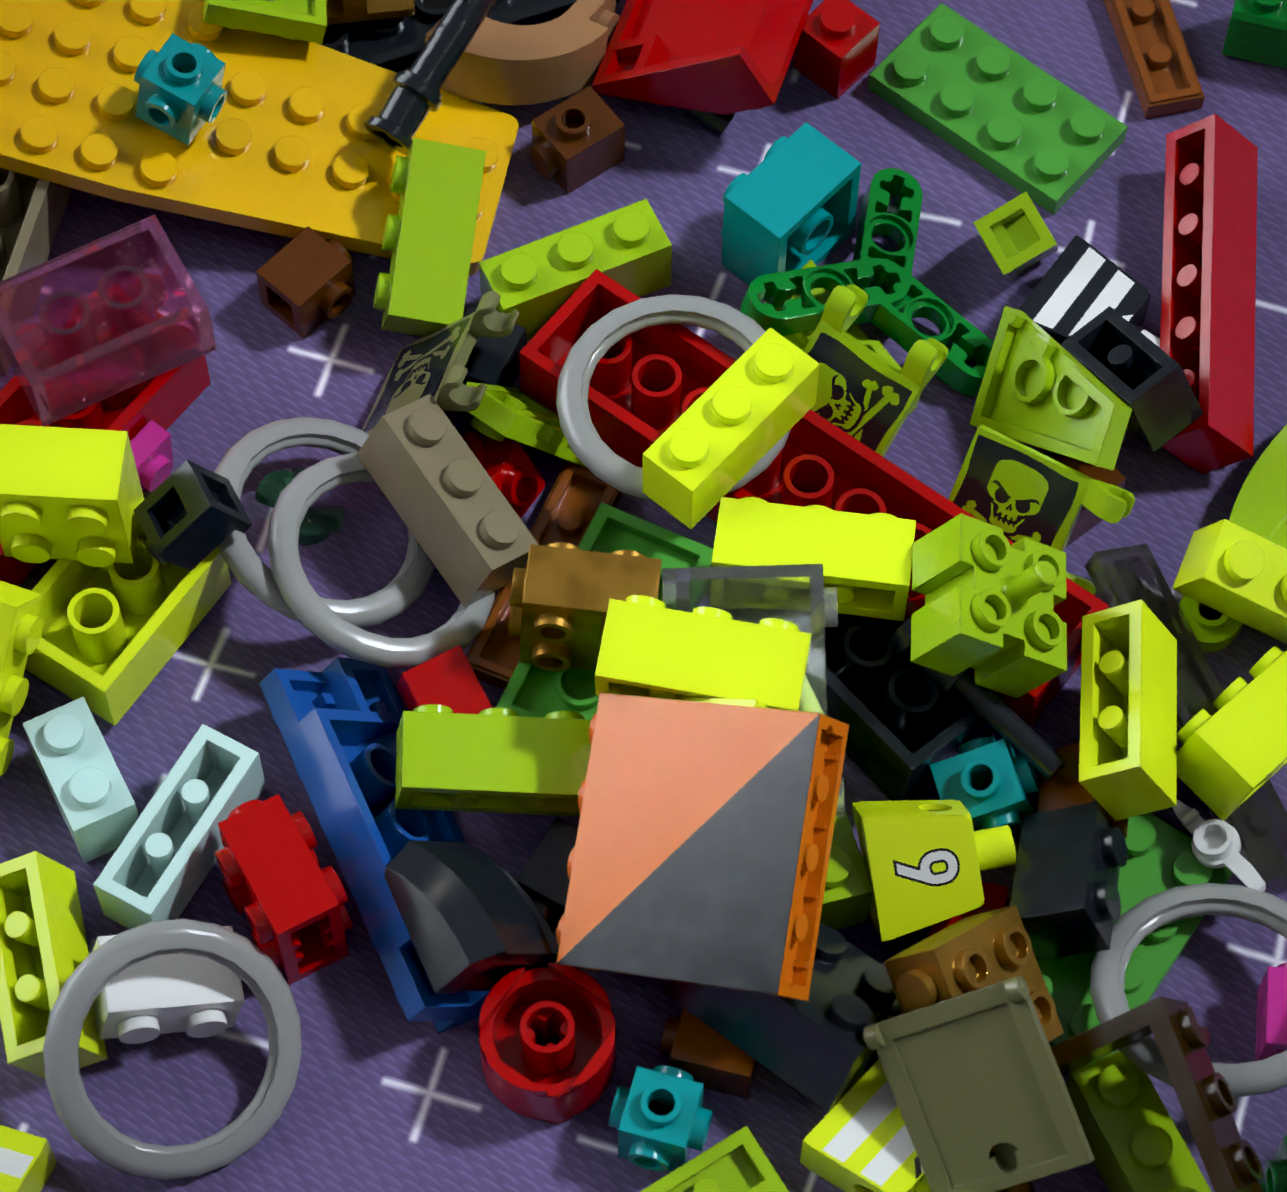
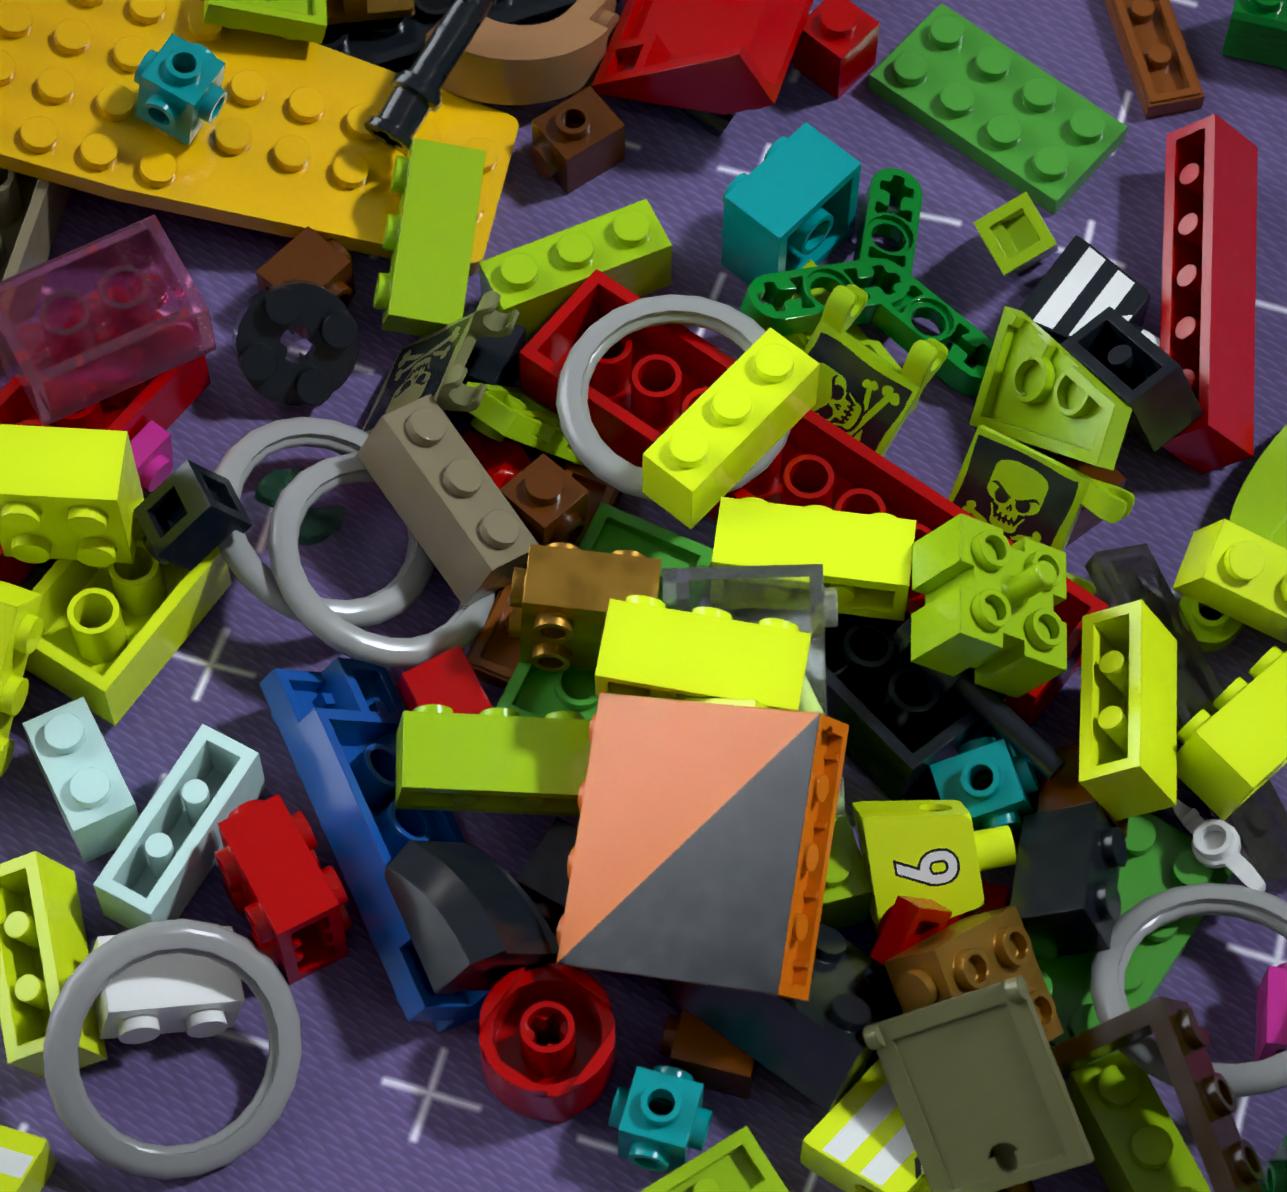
(263, 358): none -> black plate
(549, 502): none -> reddish brown brick
(907, 924): none -> red plate

